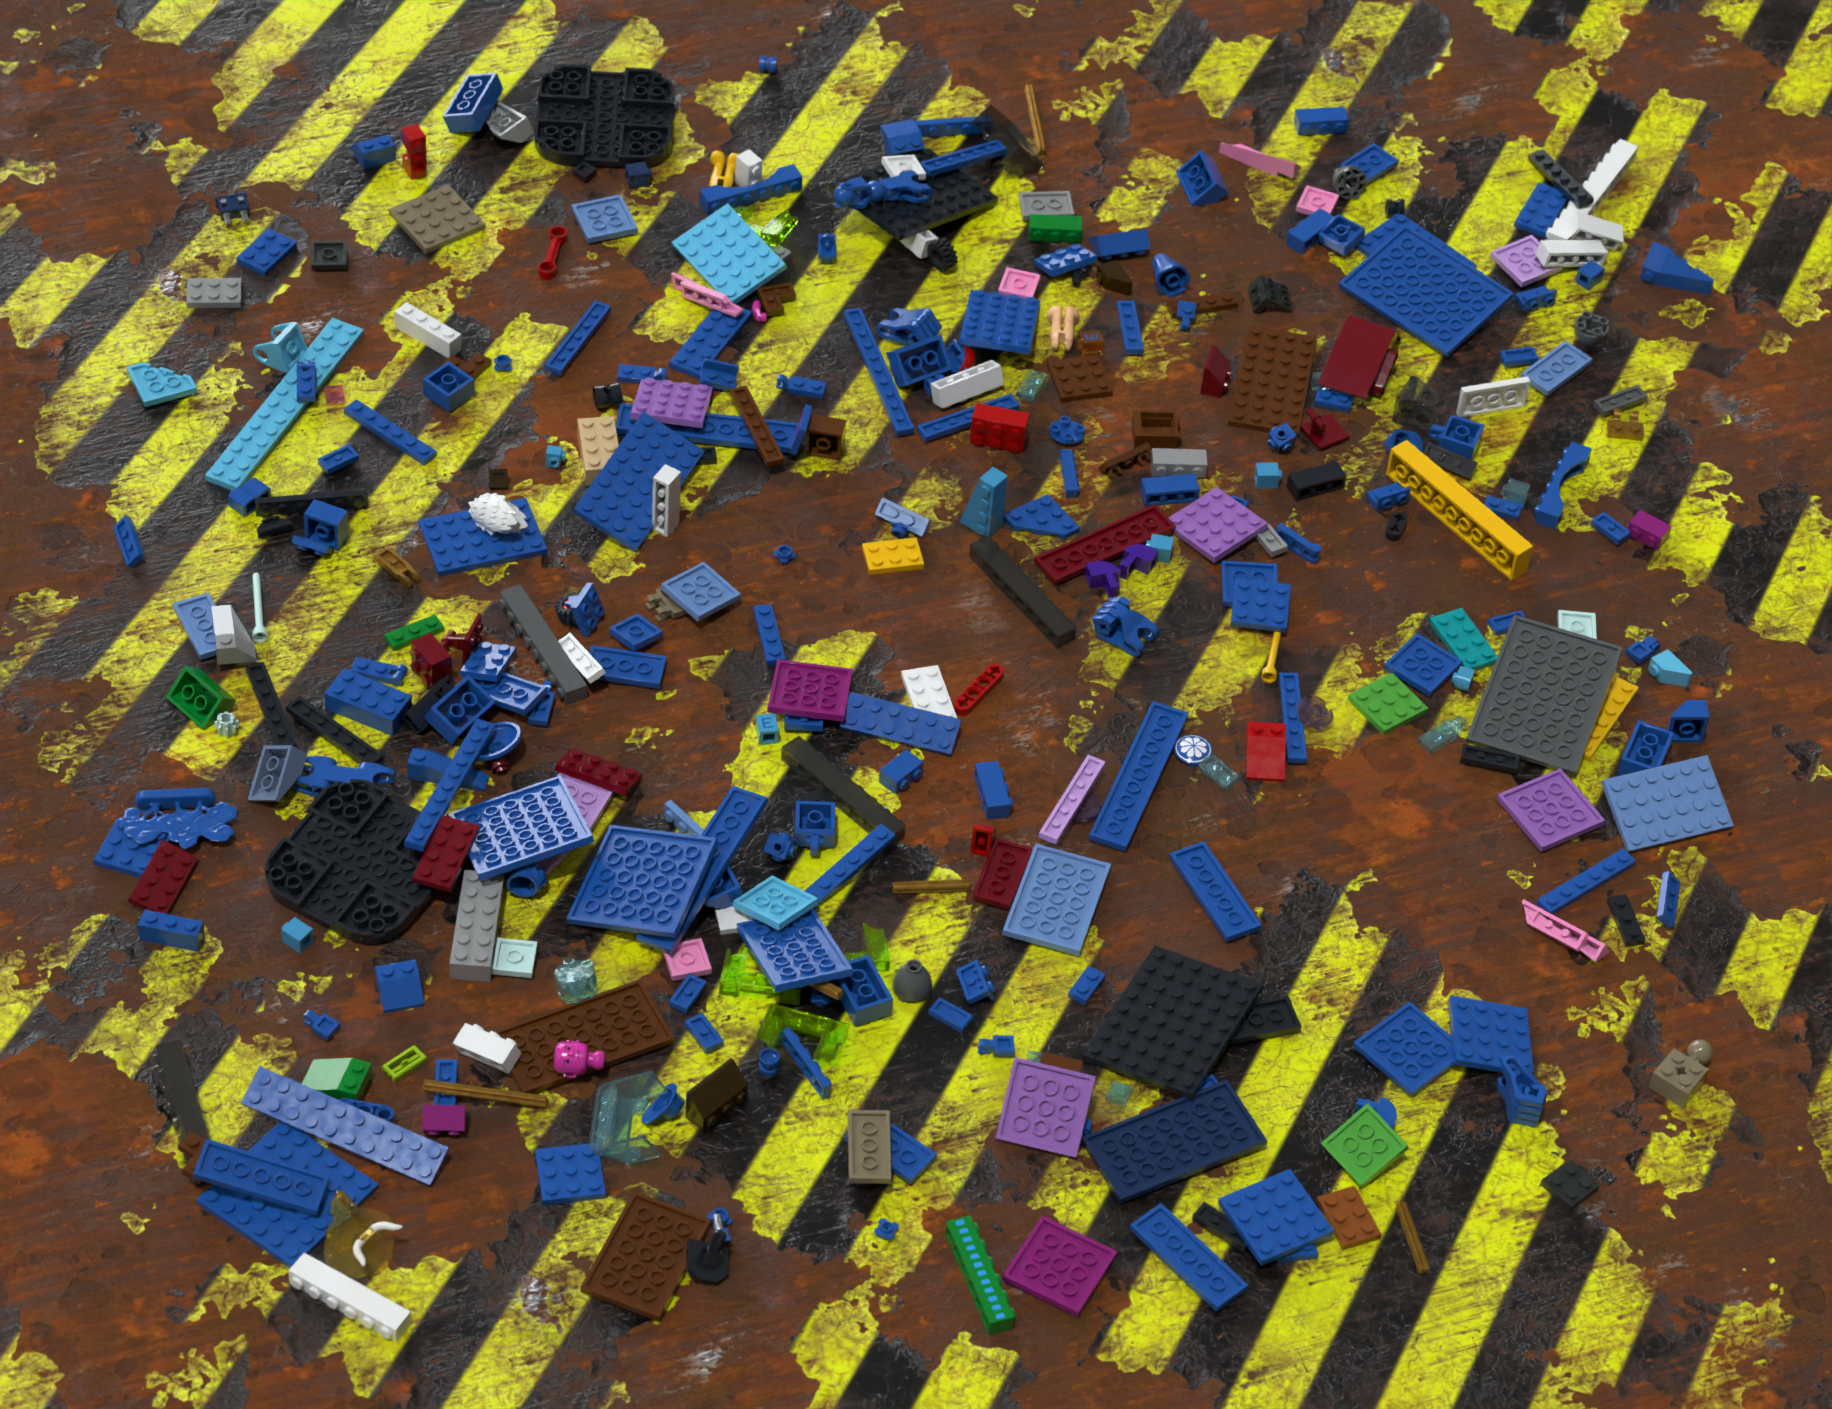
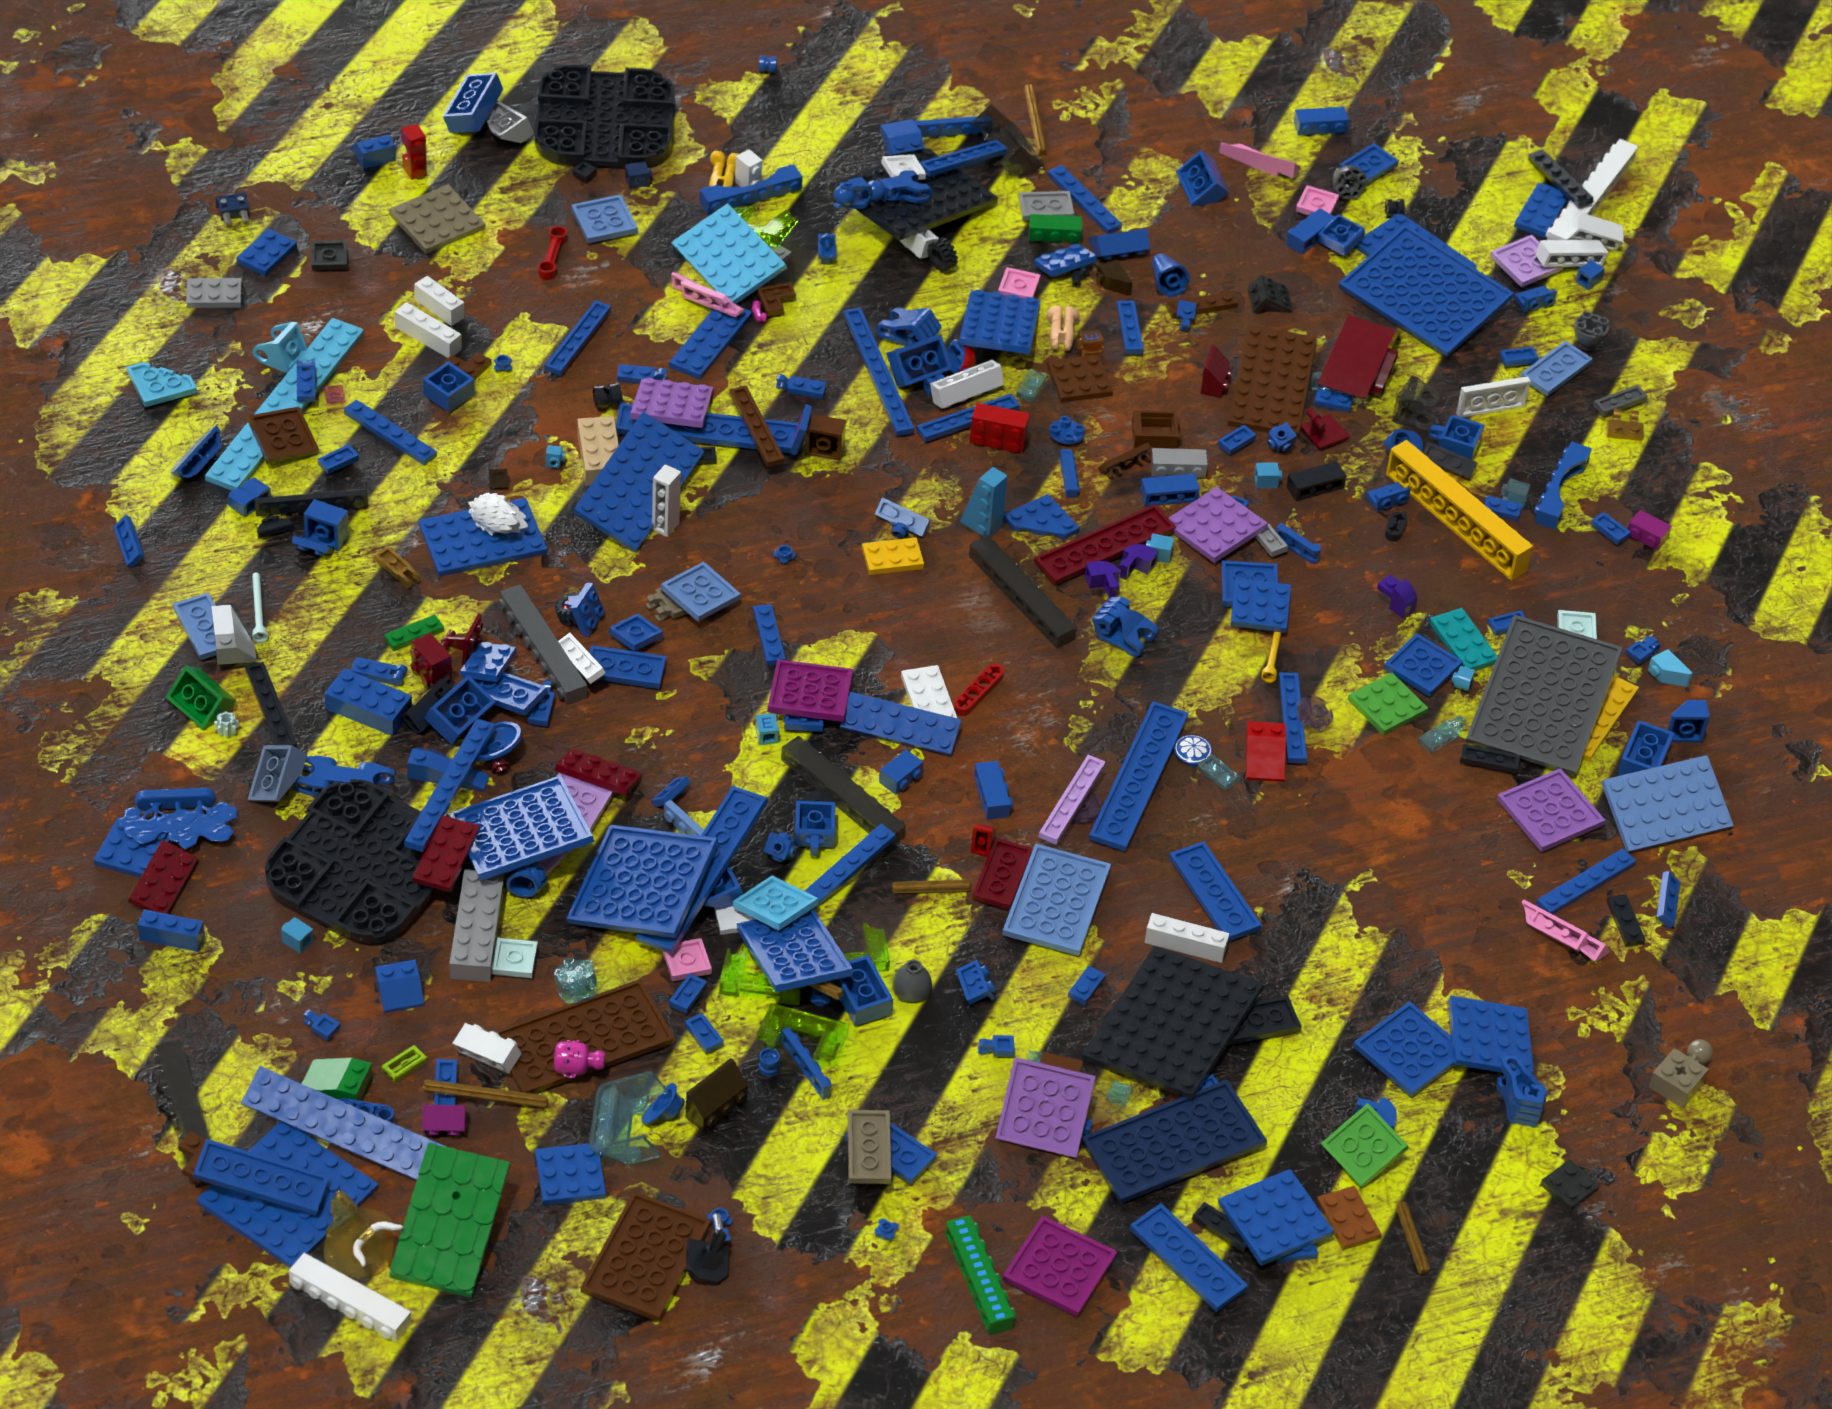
(198, 454): none -> blue brick
(283, 434): none -> reddish brown plate
(333, 731): black plate -> none
(439, 300): none -> white brick
(449, 1220): none -> green piece
(674, 789): none -> blue plate
(718, 374): blue bracket -> none
(950, 1015): blue tile -> none
(1084, 199): none -> blue plate
(1186, 937): none -> white brick
(1236, 439): none -> blue plate
(1401, 593): none -> dark purple brick
(1670, 271): blue wedge -> none

